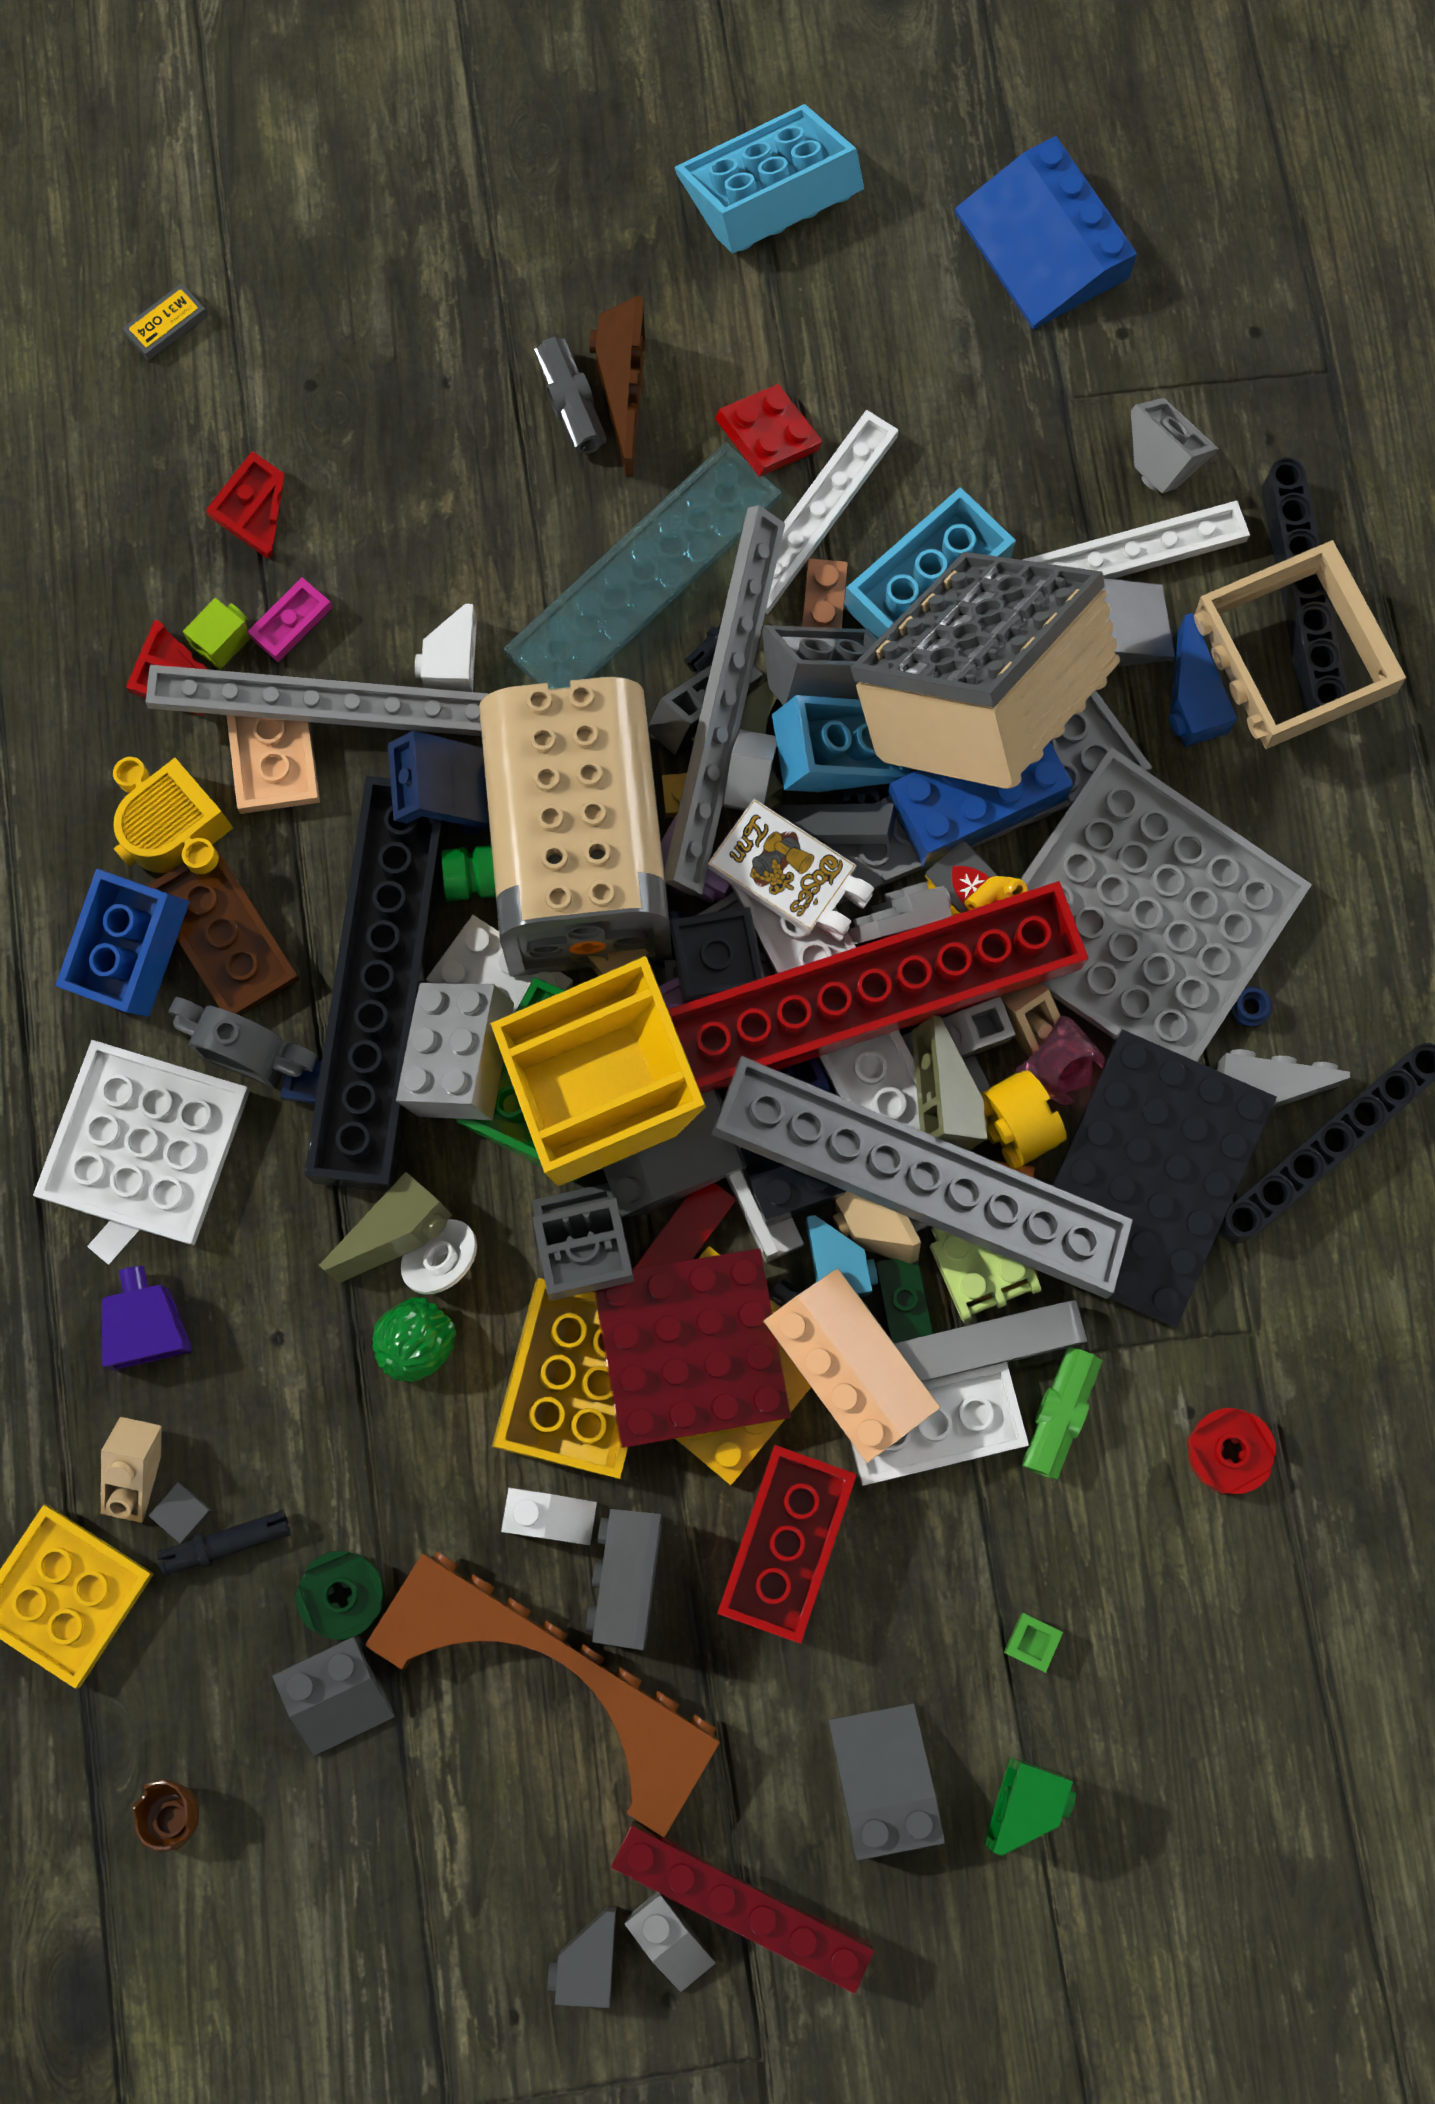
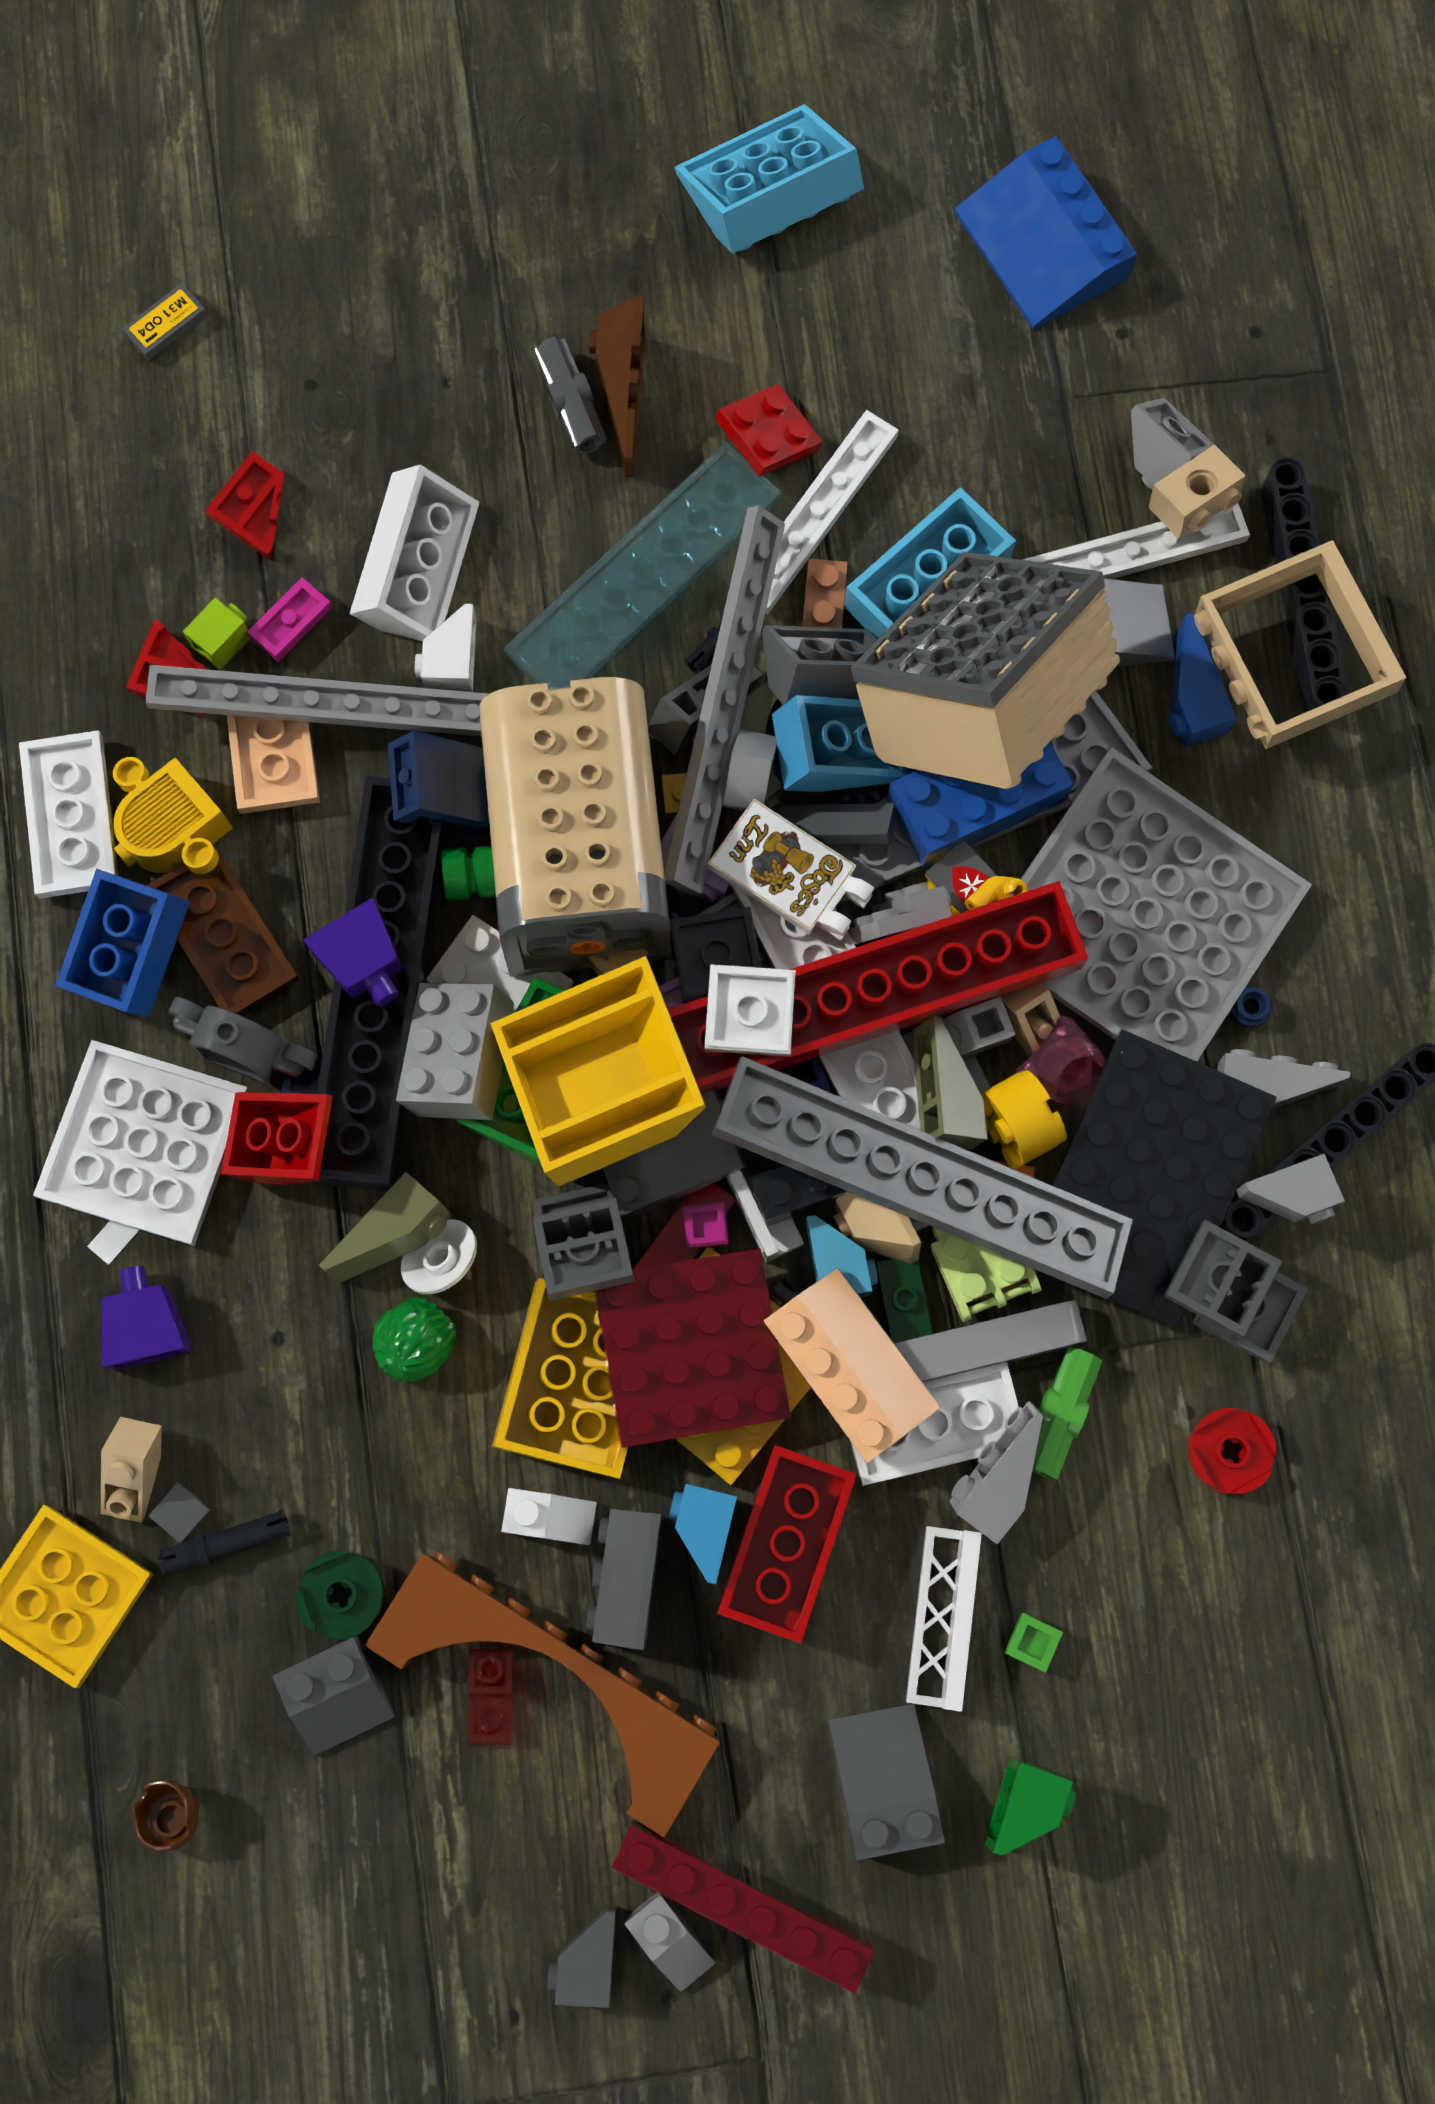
(67, 812): none -> white plate
(276, 1137): none -> red slope
(358, 953): none -> dark purple torso
(414, 554): none -> white slope
(490, 1696): none -> clear red slope
(703, 1525): none -> dark azure slope
(705, 1225): none -> dark pink tile
(750, 1010): none -> white tile
(960, 1618): none -> white fence
(999, 1485): none -> light grey slope
(1177, 498): none -> tan brick
(1236, 1292): none -> dark grey bracket
(1297, 1191): none -> light grey slope

